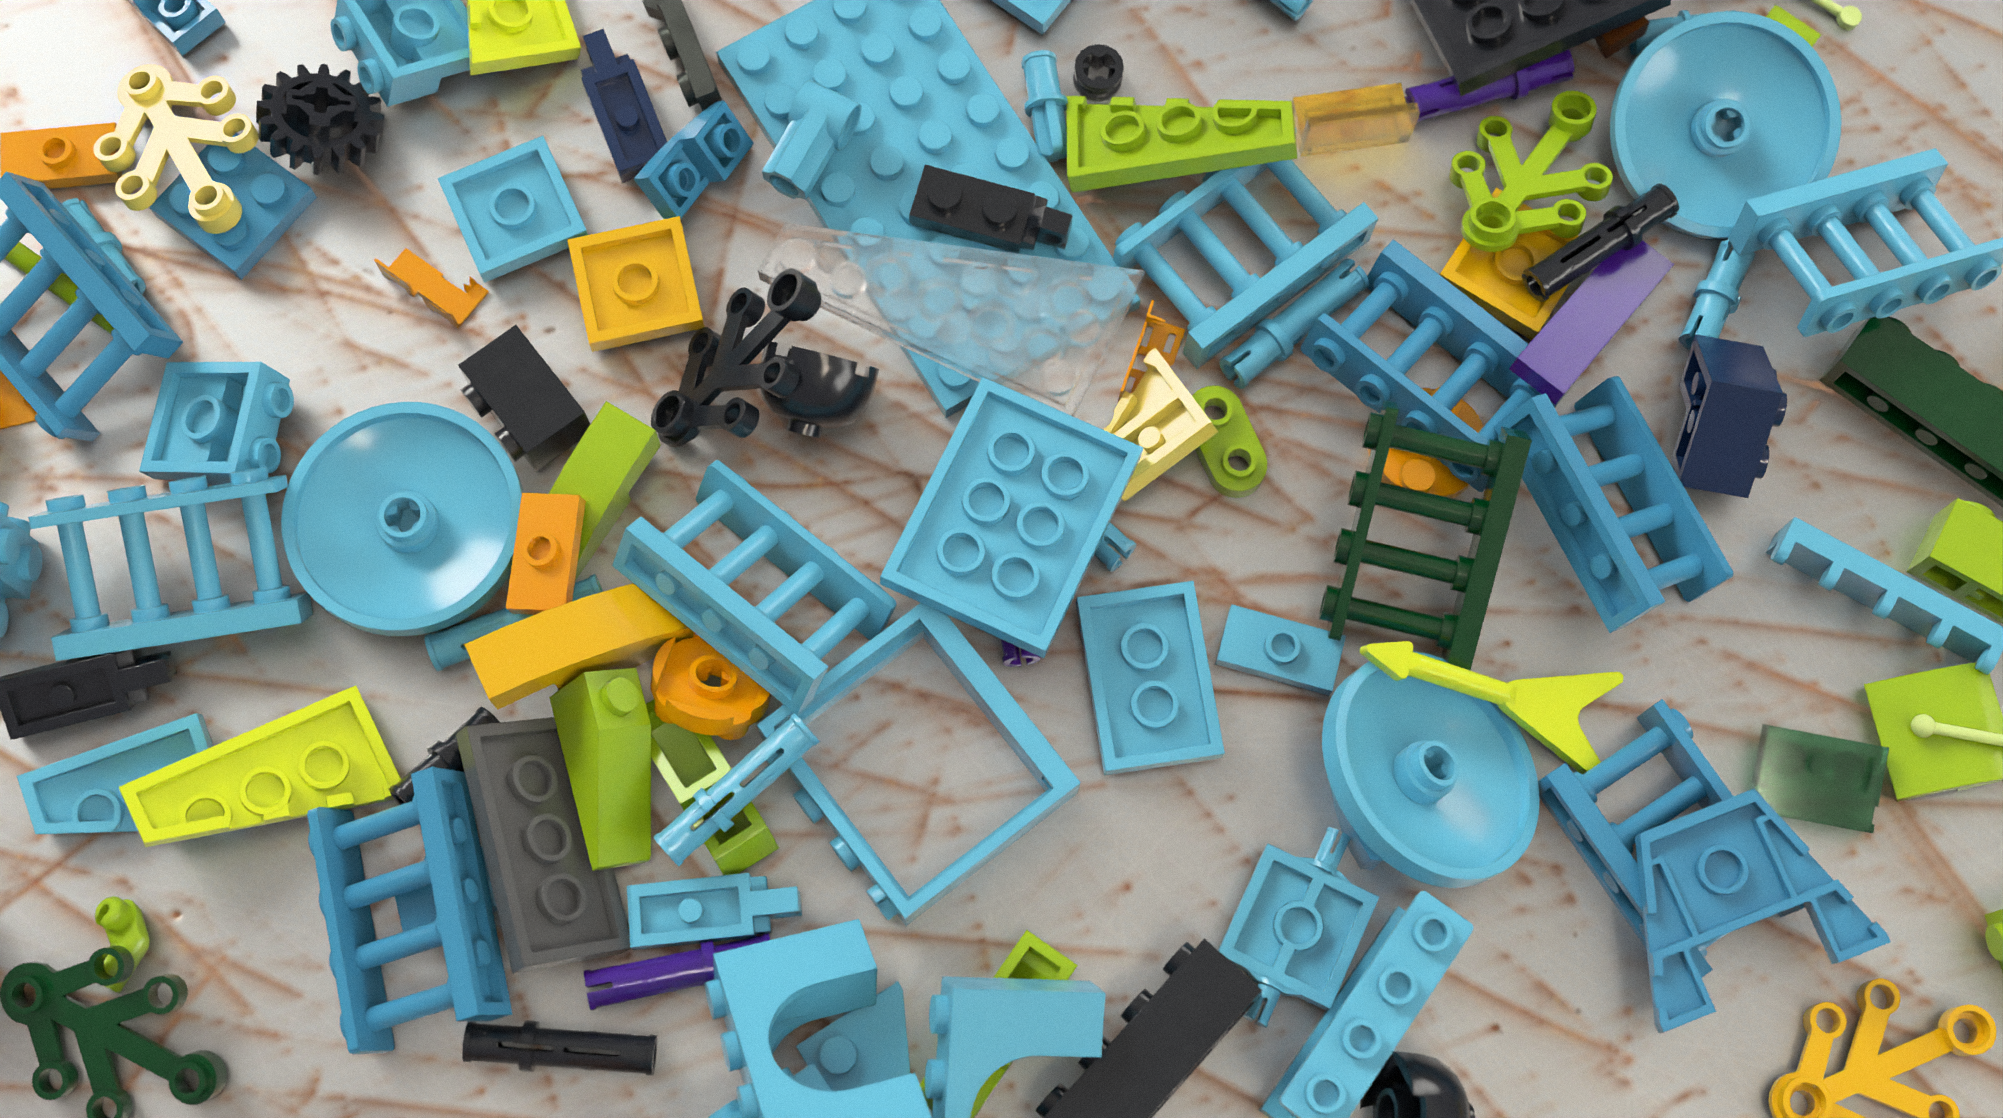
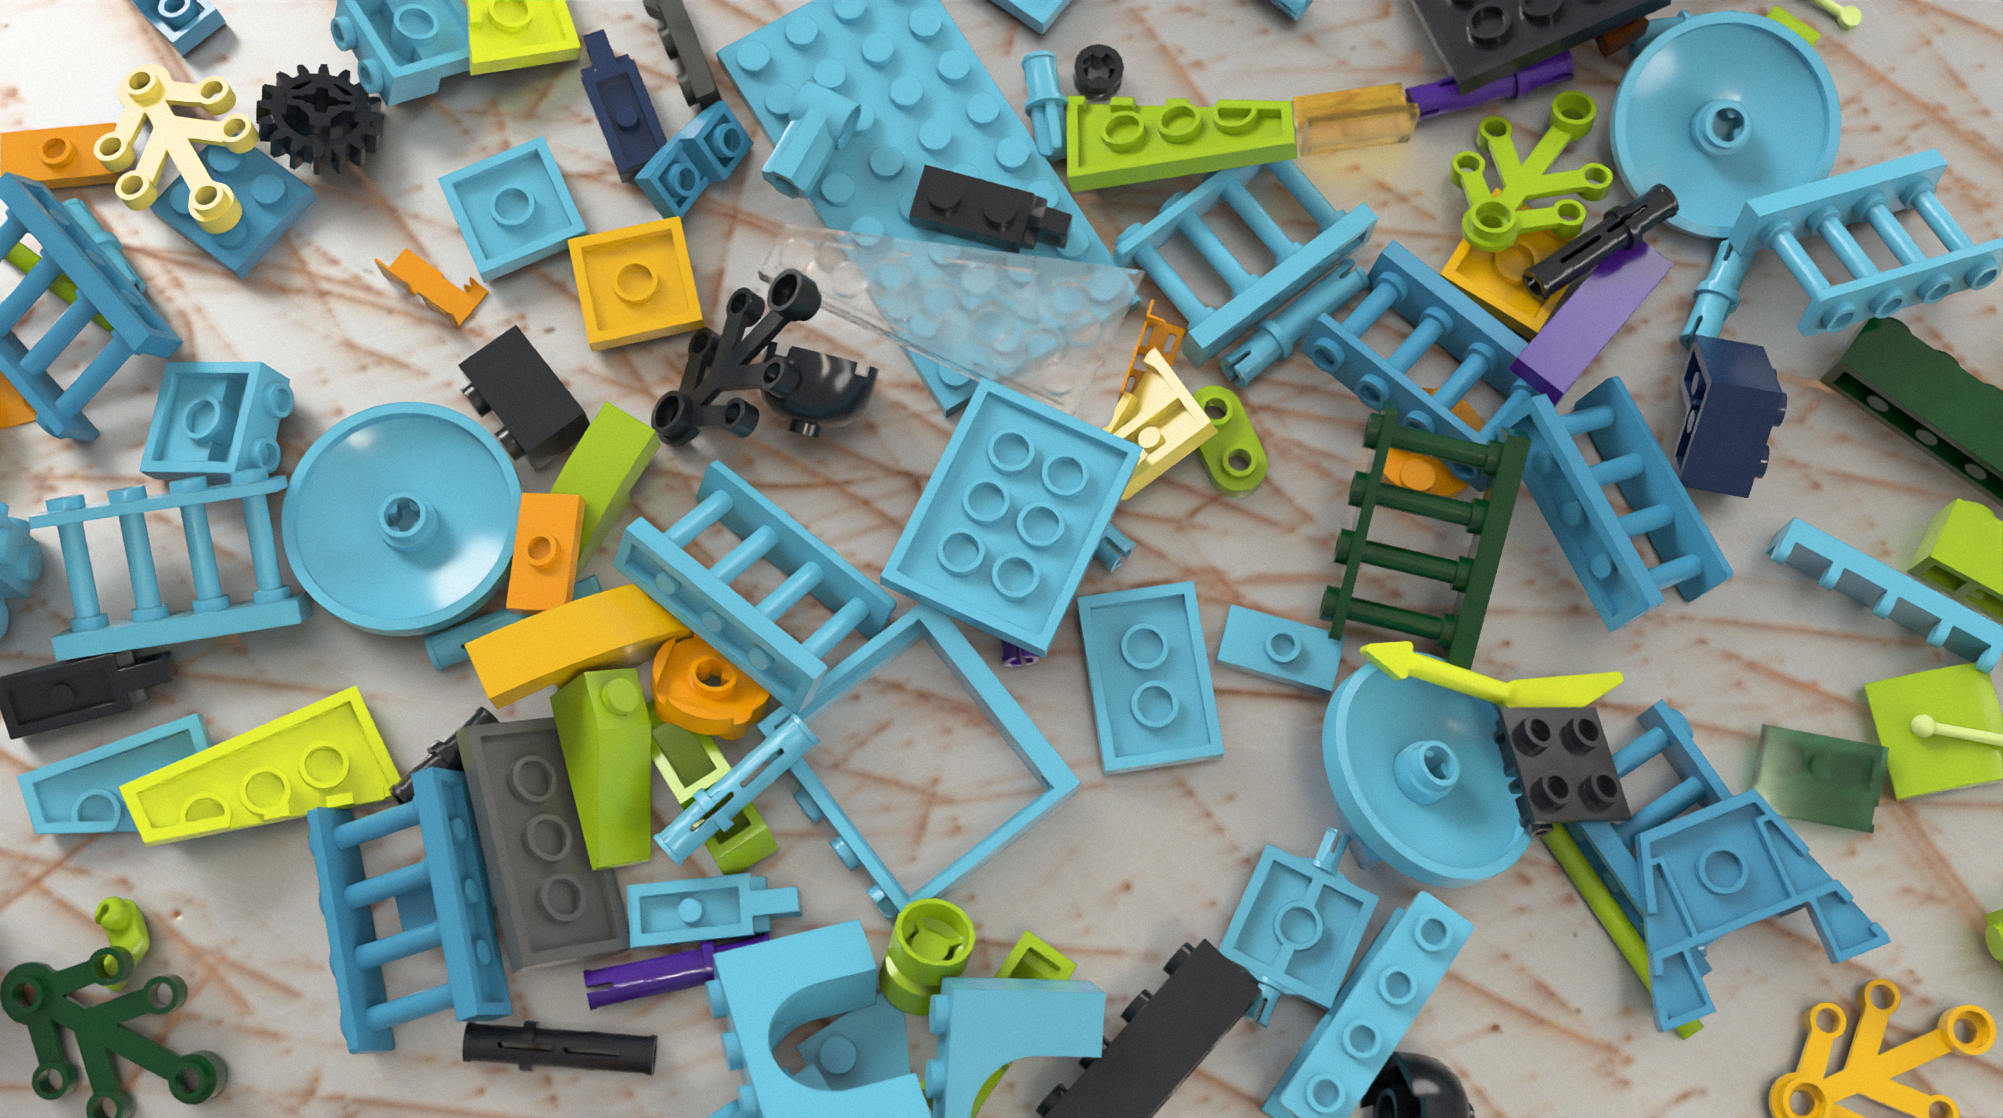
(927, 942): none -> lime wheel
(1559, 767): none -> black hinge
(1606, 909): none -> lime bar

